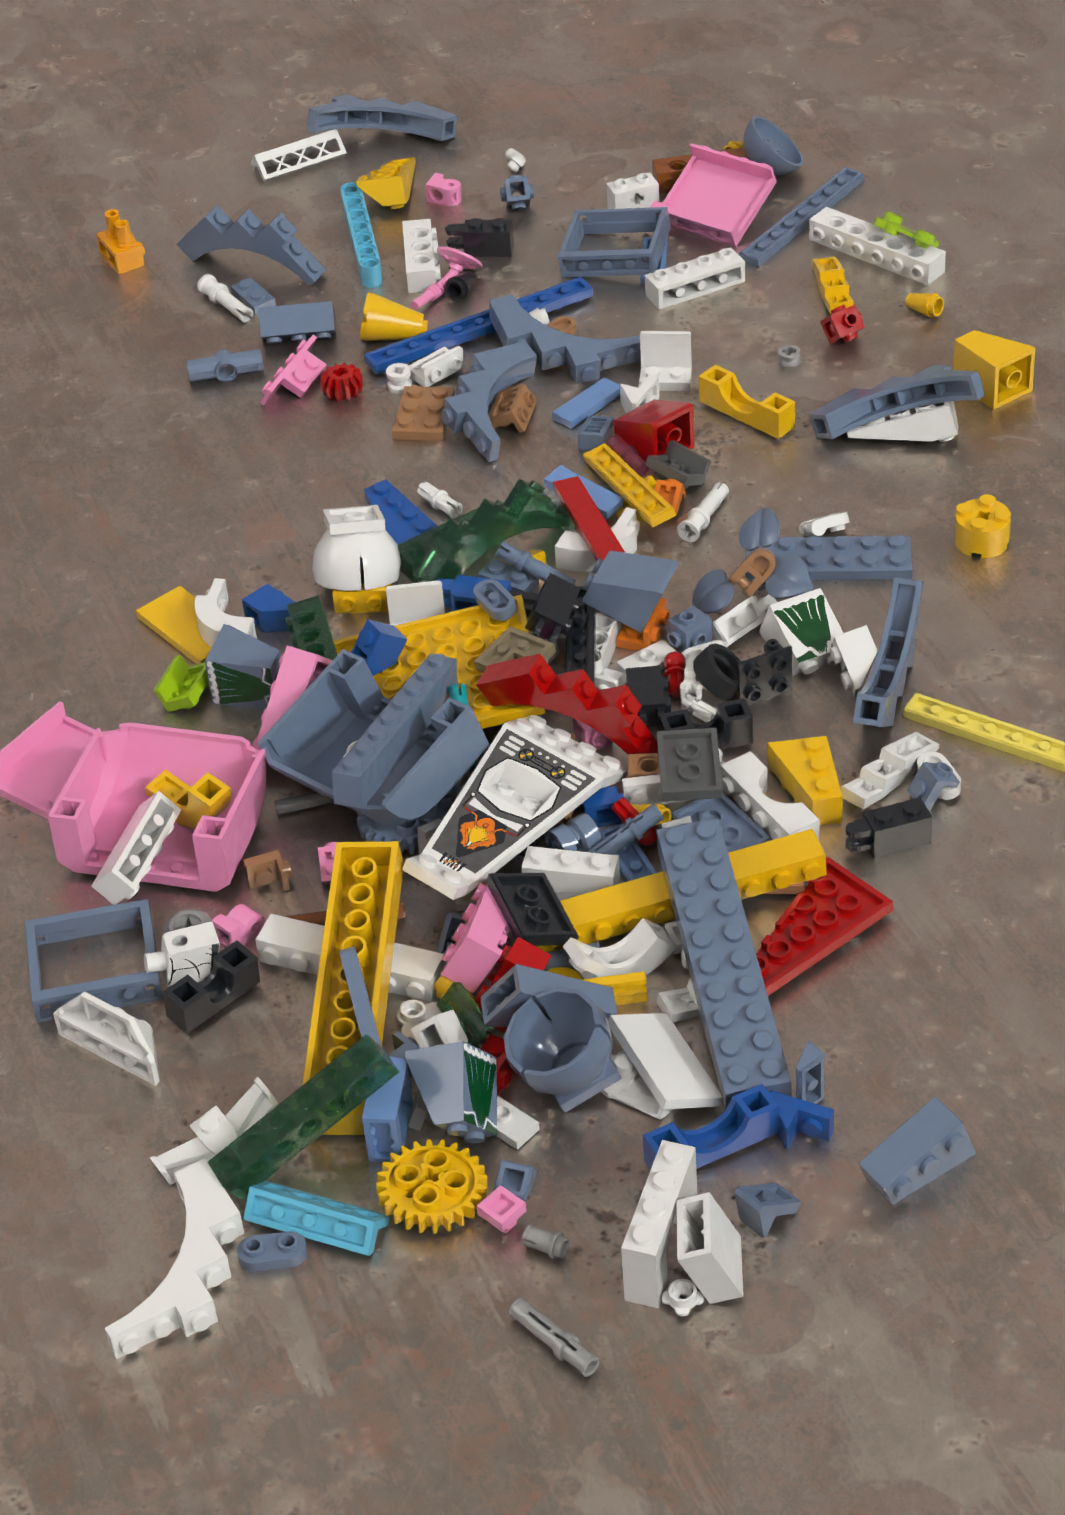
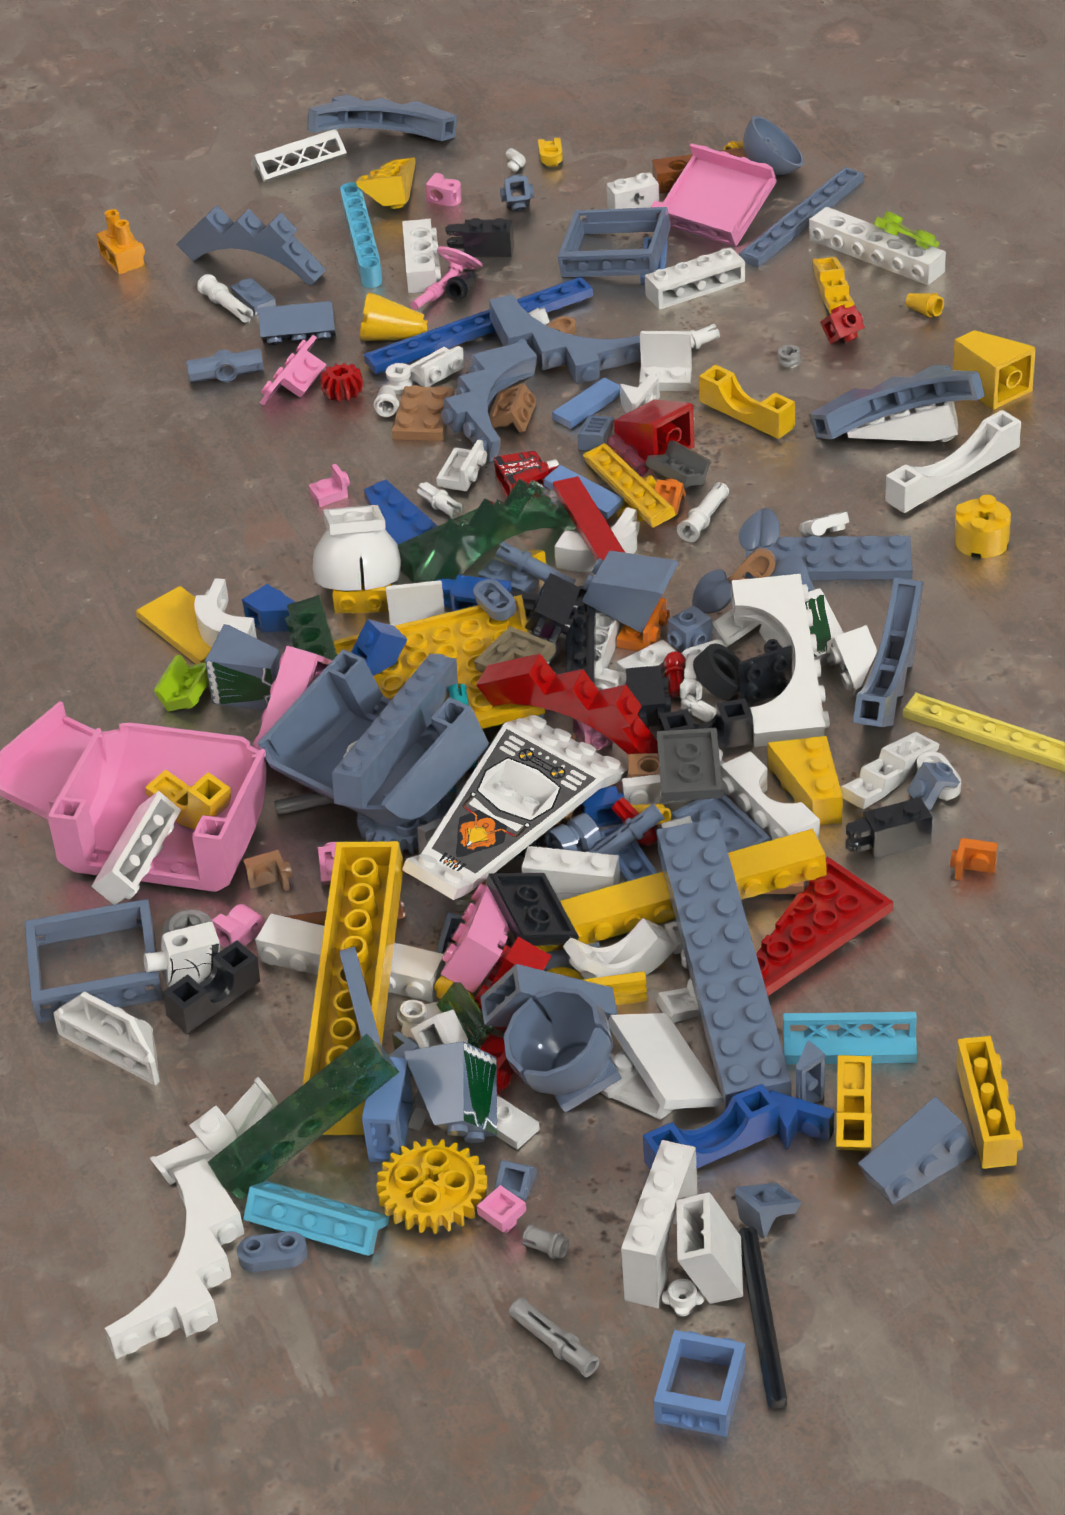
(331, 489): none -> bright pink bracket
(386, 402): none -> white cone
(462, 467): none -> white bracket
(521, 466): none -> torso
(550, 151): none -> yellow plate
(703, 336): none -> white pin
(708, 1414): none -> medium blue window
(762, 1319): none -> black axle
(781, 606): none -> white arch
(854, 1103): none -> yellow arch
(880, 1042): none -> medium azure fence
(975, 856): none -> orange bracket
(987, 1102): none -> yellow brick
(992, 440): none -> white arch

